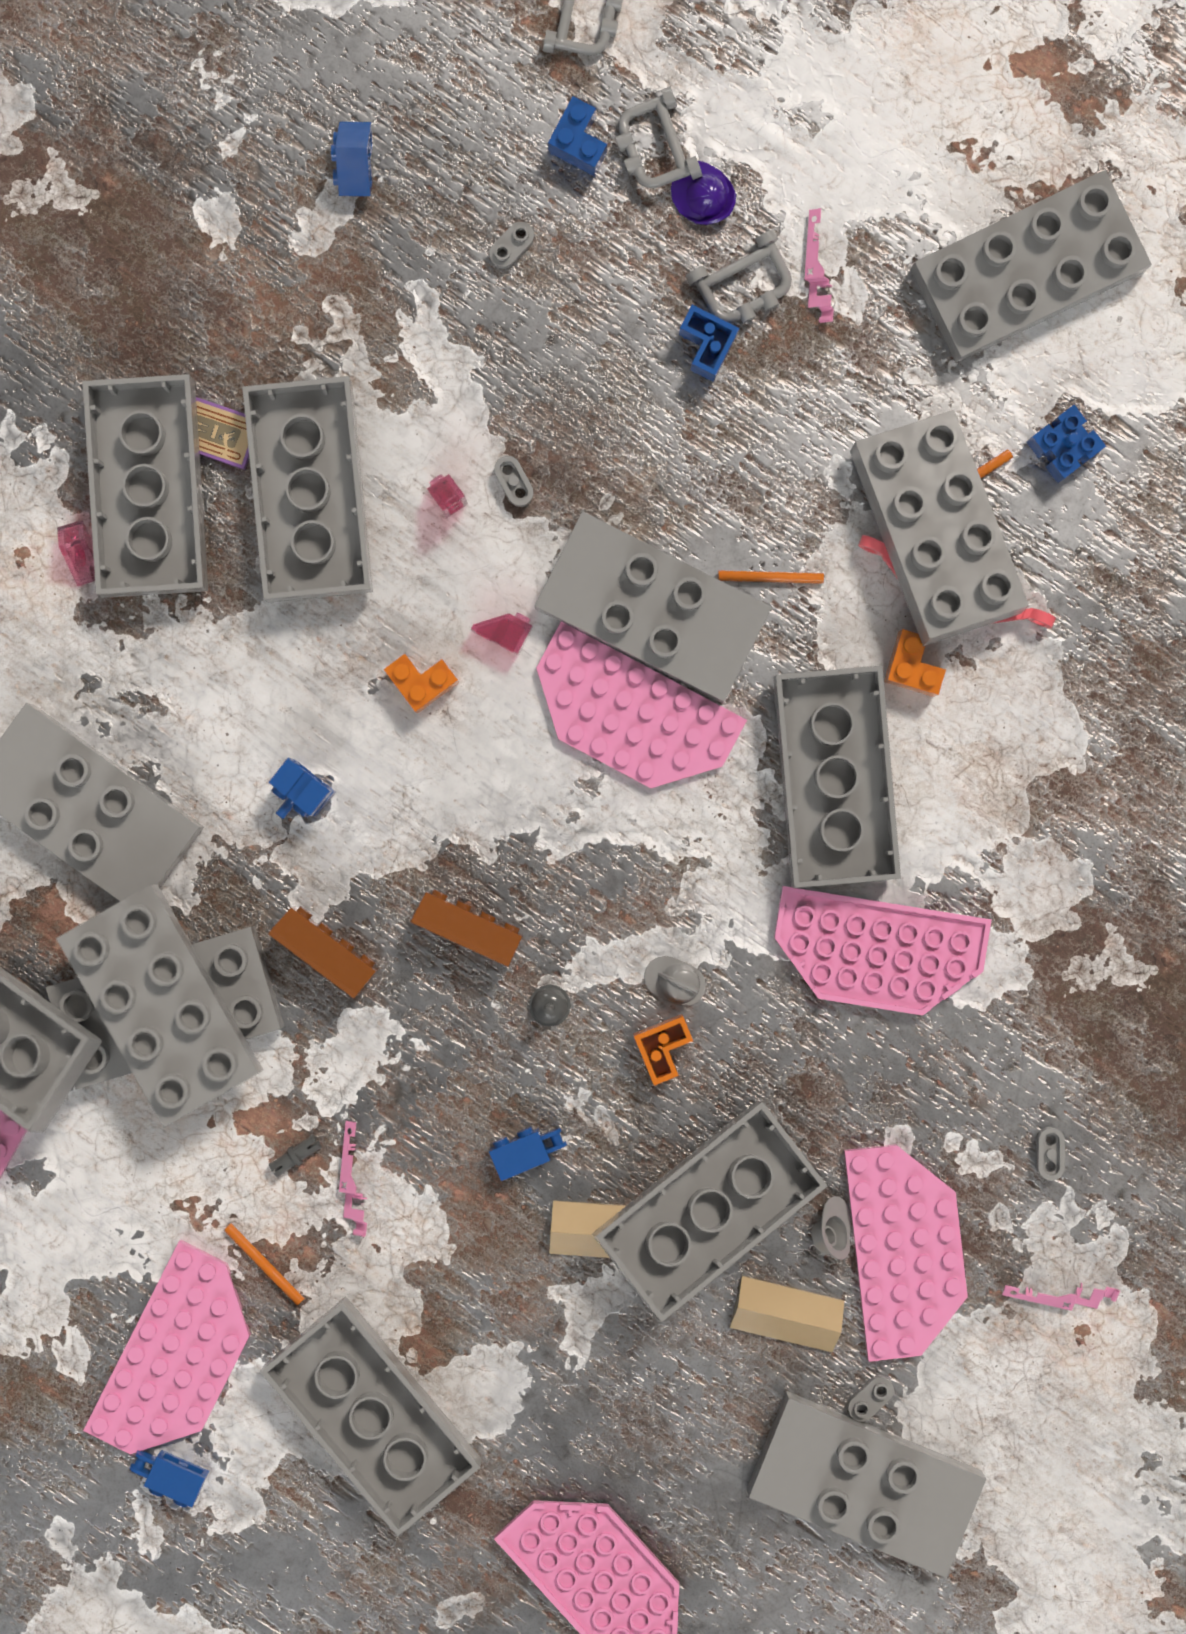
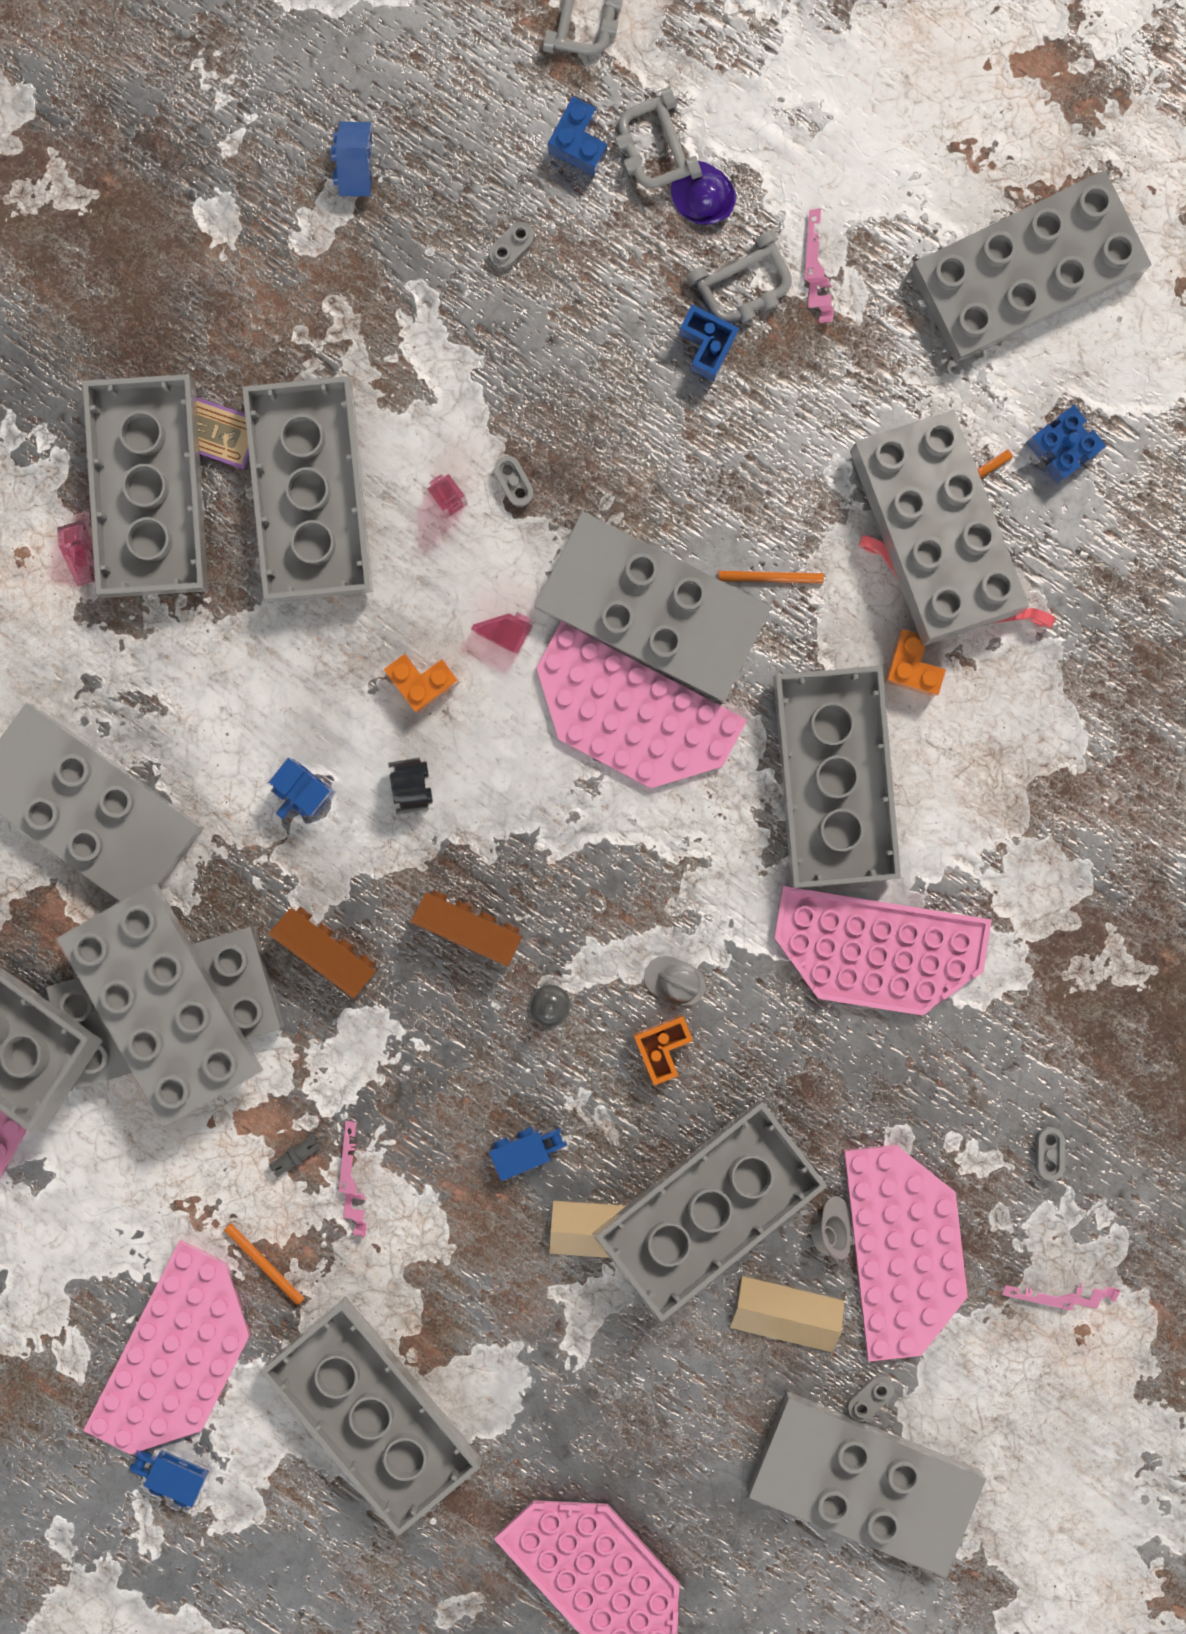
(409, 785): none -> black brick

